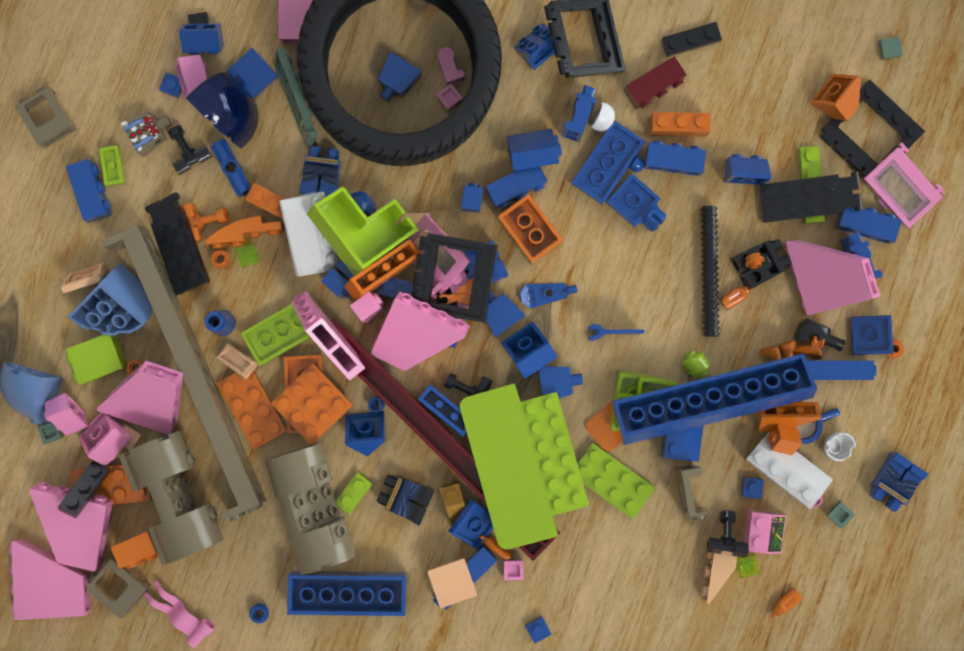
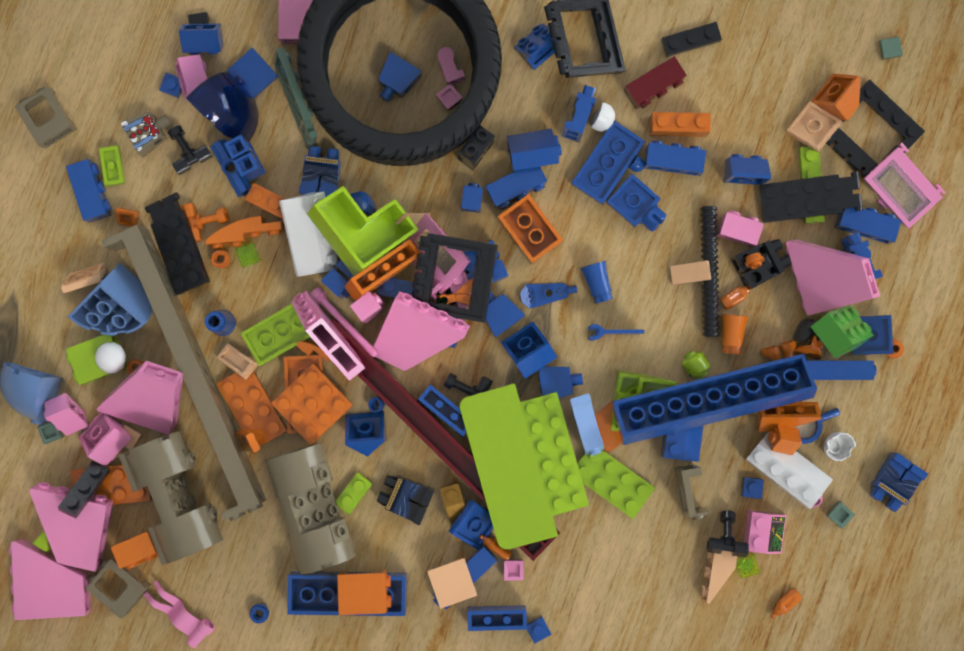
(42, 542): none -> lime slope
(110, 357): none -> white hair
(127, 216): none -> orange slope
(246, 158): none -> blue hips
(247, 441): none -> orange tile
(311, 346): none -> orange slope
(320, 298): none -> bright pink piece
(363, 593): none -> orange panel
(476, 147): none -> black hips
(497, 618): none -> blue brick
(586, 424): none -> light blue arch
(598, 281): none -> blue plant
(690, 272): none -> light nougat tile
(733, 333): none -> orange plant
(740, 229): none -> bright pink brick
(814, 126): none -> light nougat tile
(842, 330): none -> bright green brick

